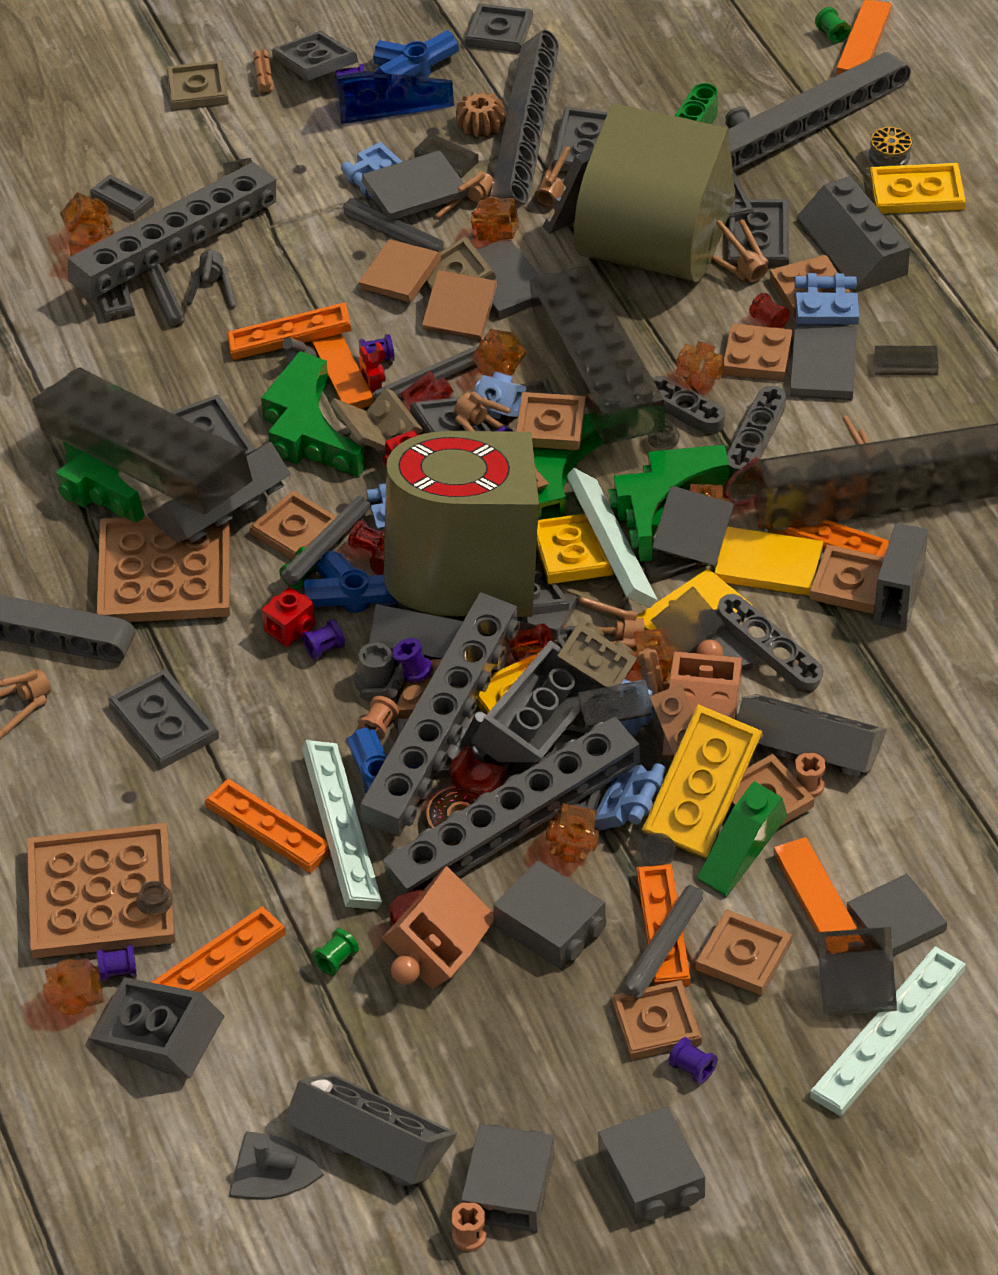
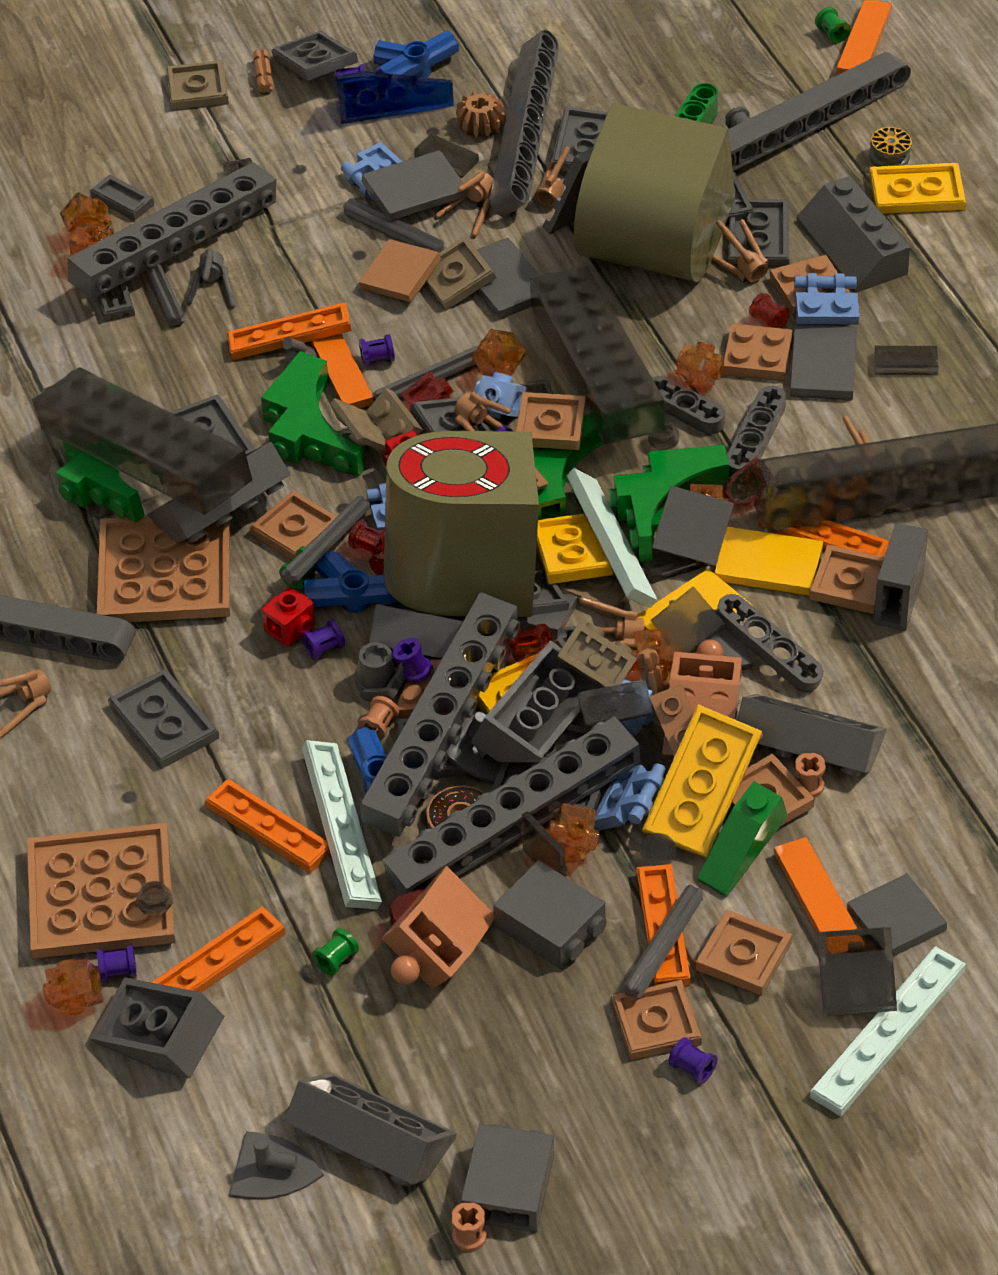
(371, 367): red plate -> none
(459, 305): medium nougat tile -> none
(475, 776): clear red bracket -> none
(495, 219): clear orange brick -> none
(499, 27): dark grey tile -> none
(541, 845): none -> clear smoke piece
(651, 1165): dark grey brick -> none

